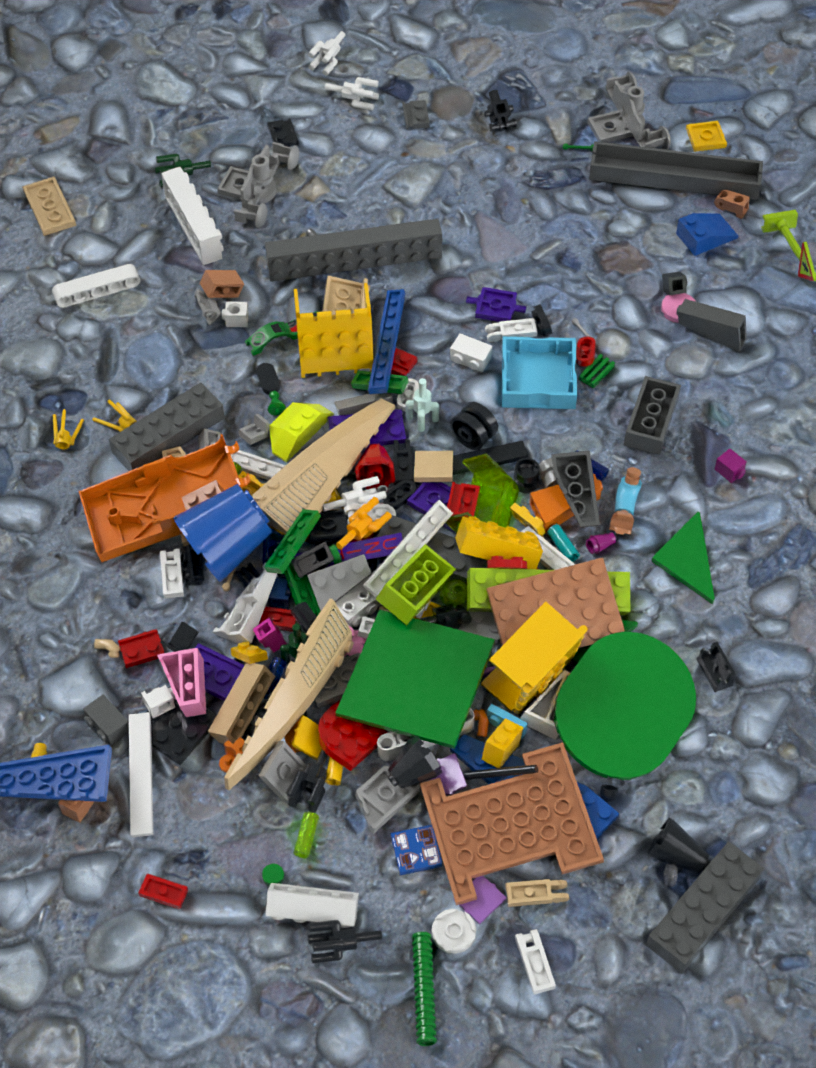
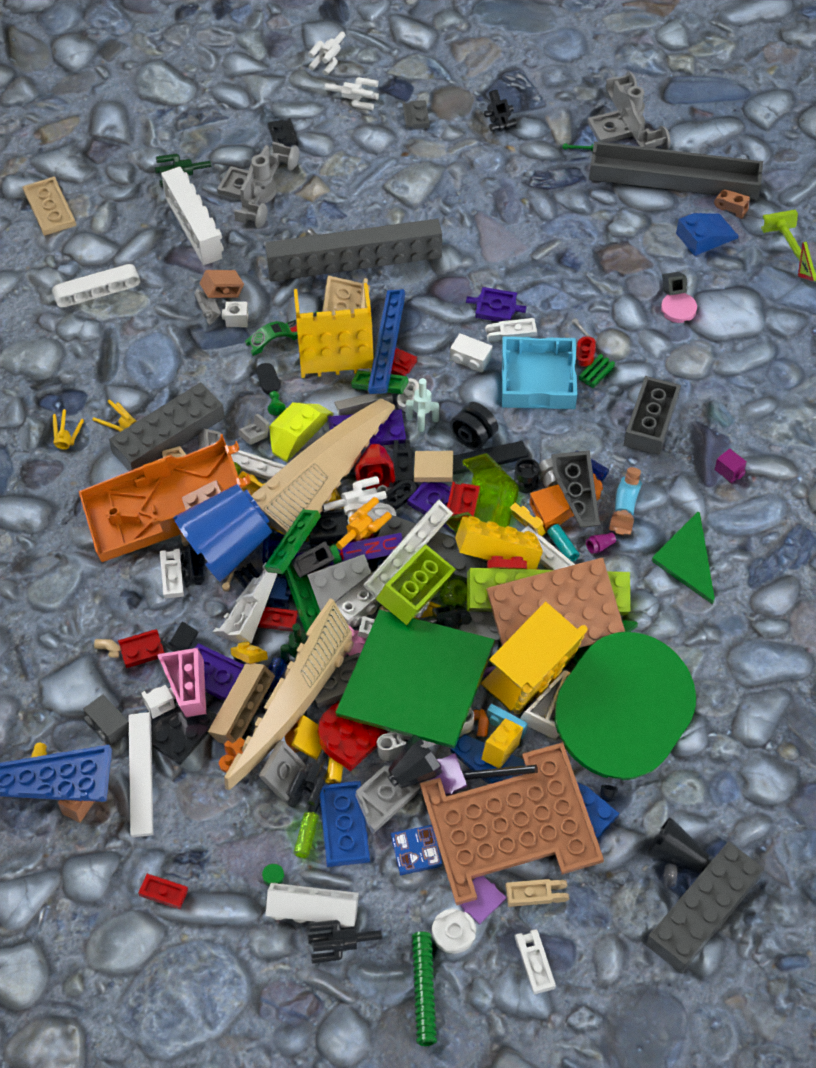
(269, 635): dark pink brick -> none
(303, 615): black piece -> none
(343, 825): none -> blue tile
(544, 325): black plate -> none
(706, 136): yellow tile -> none
(715, 323): dark grey slope -> none
(716, 667): black hinge -> none

